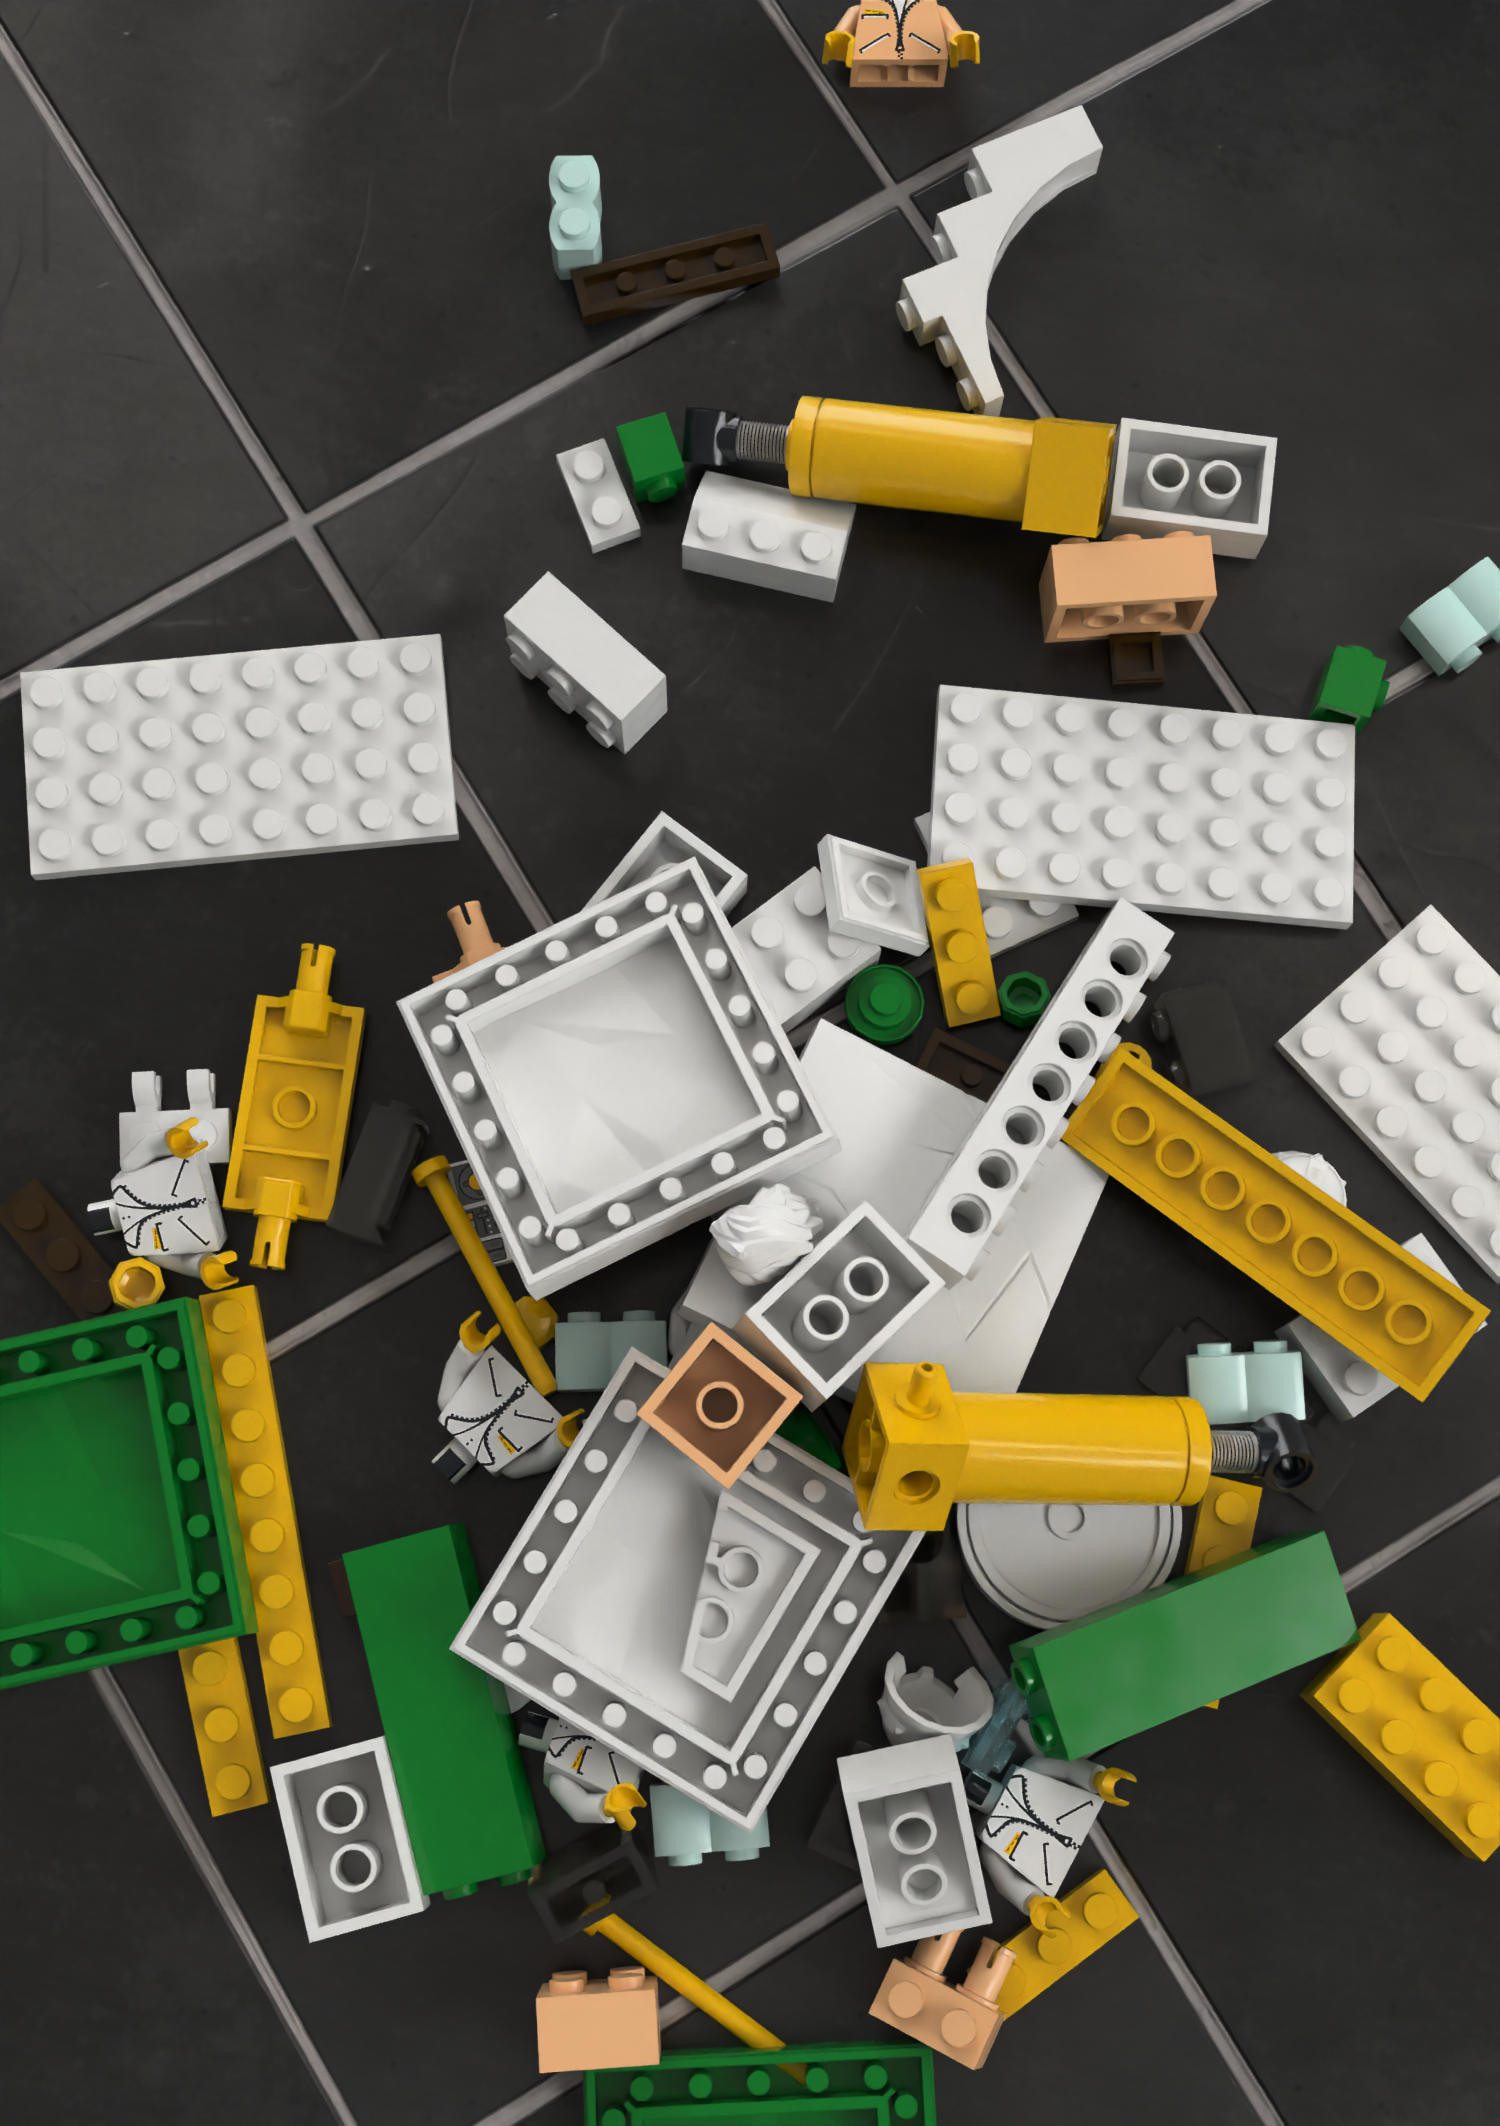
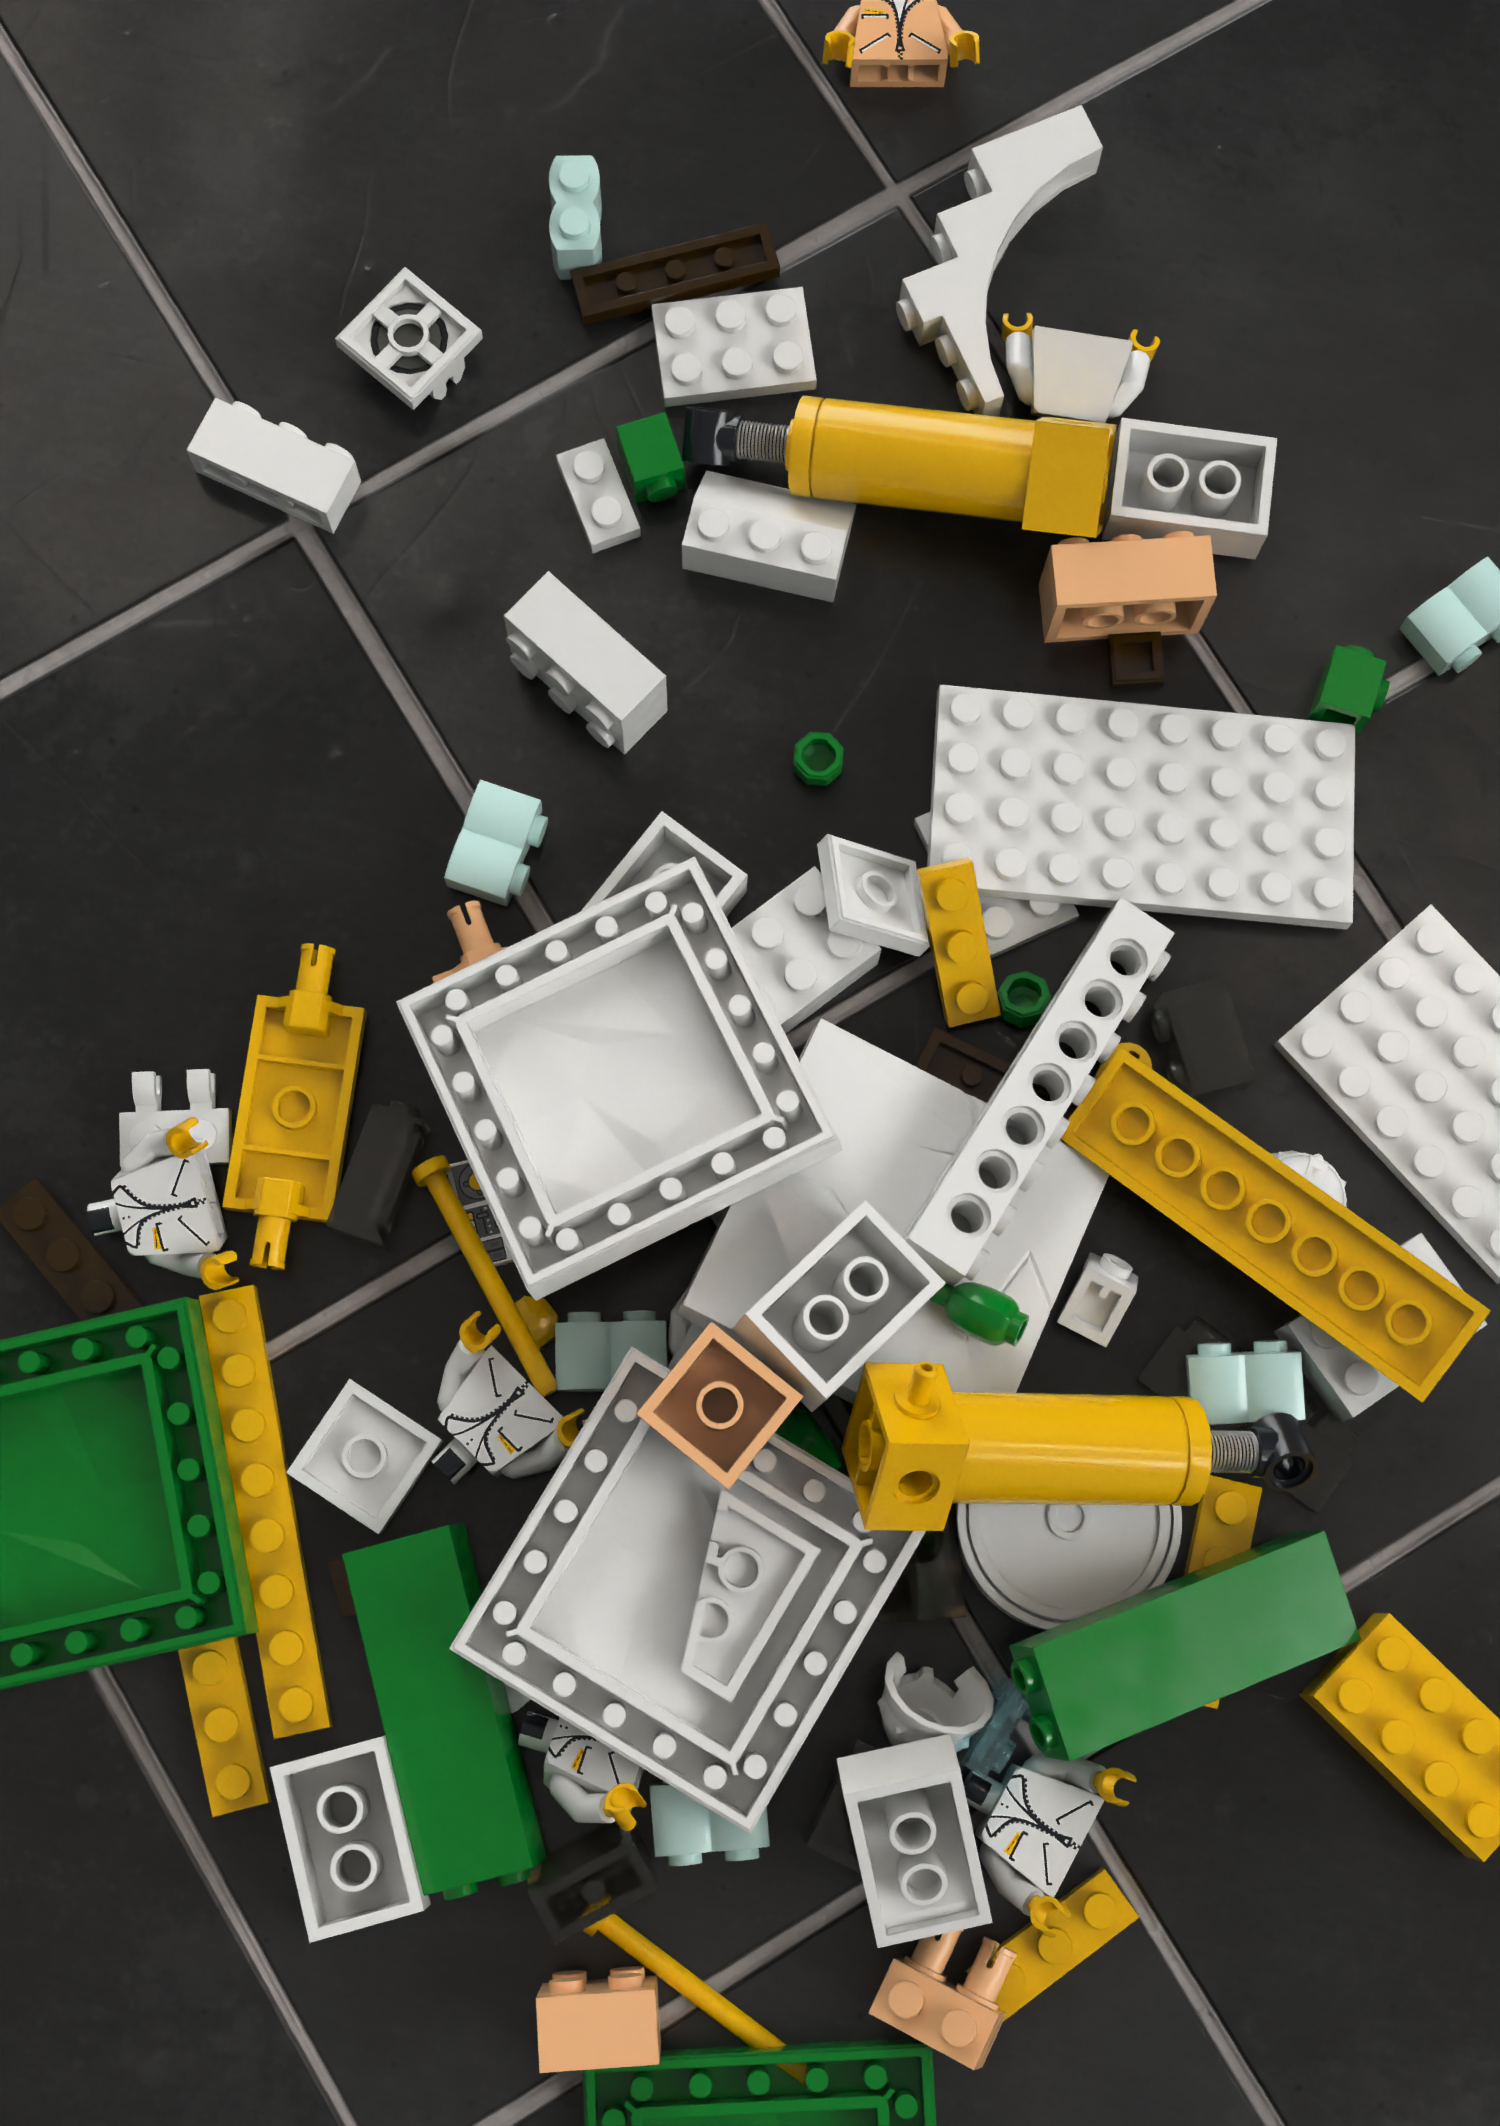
(136, 1284): yellow tile -> none
(237, 757): white plate -> none
(275, 464): none -> white brick
(364, 1457): none -> white plate
(410, 340): none -> white piece
(495, 843): none -> light aqua brick
(733, 346): none -> white plate
(766, 1235): white hair -> none
(818, 758): none -> green tile
(884, 1004): green plate -> none
(983, 1313): none -> green plant
(1075, 372): none -> white torso
(1099, 1298): none -> white bracket

